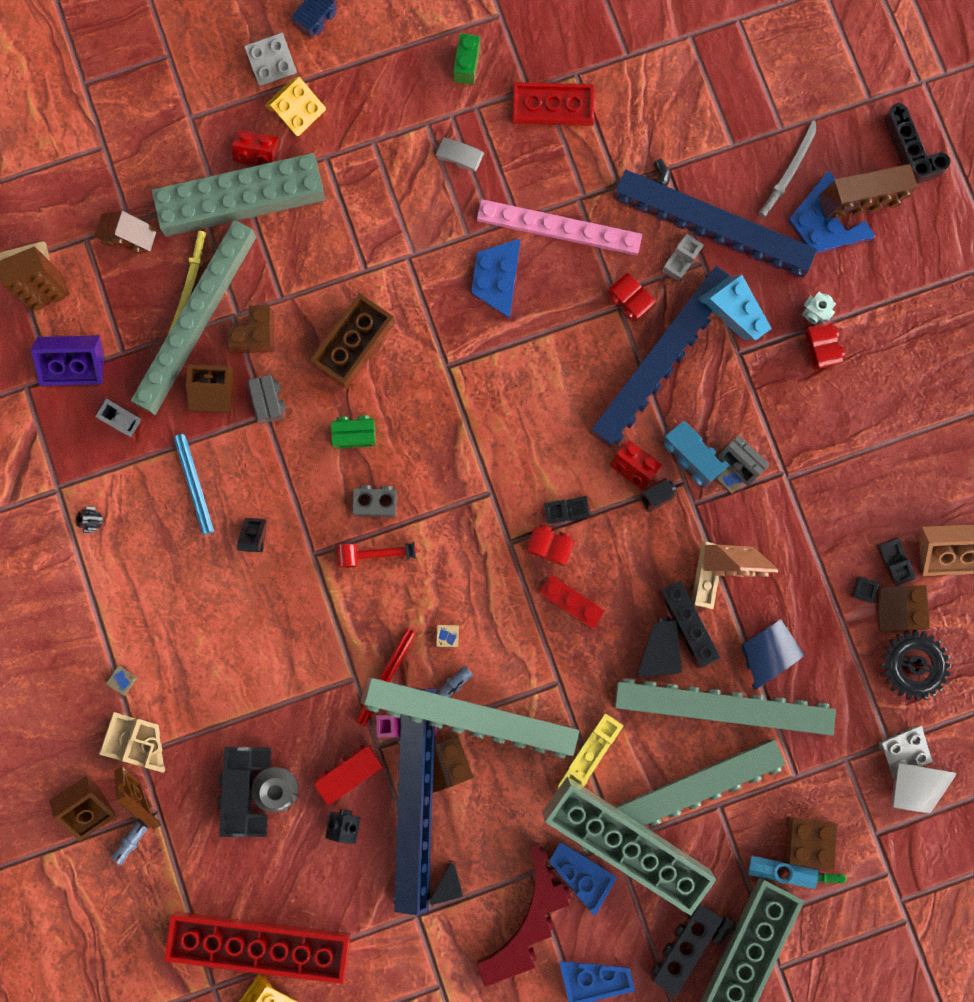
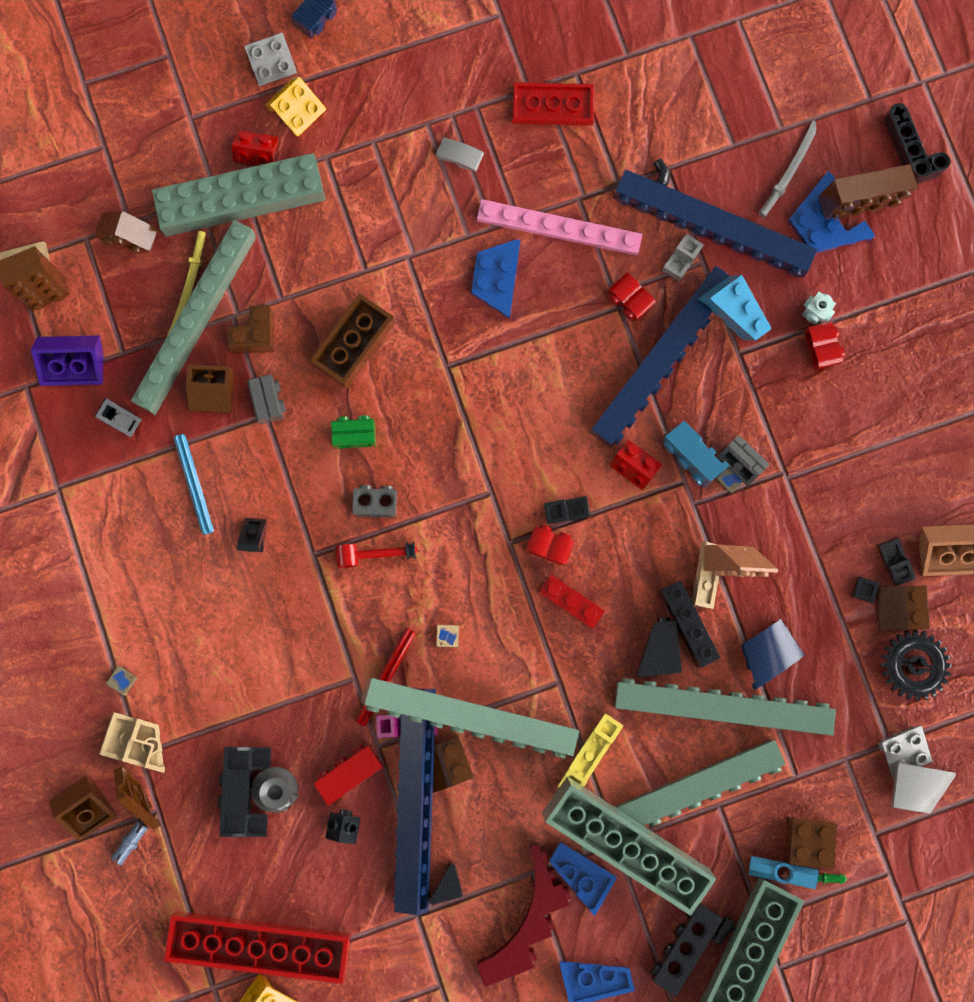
(89, 519): black gear -> none
(453, 684): sand blue pin -> none
(466, 59): green brick -> none
(658, 494): black brick -> none

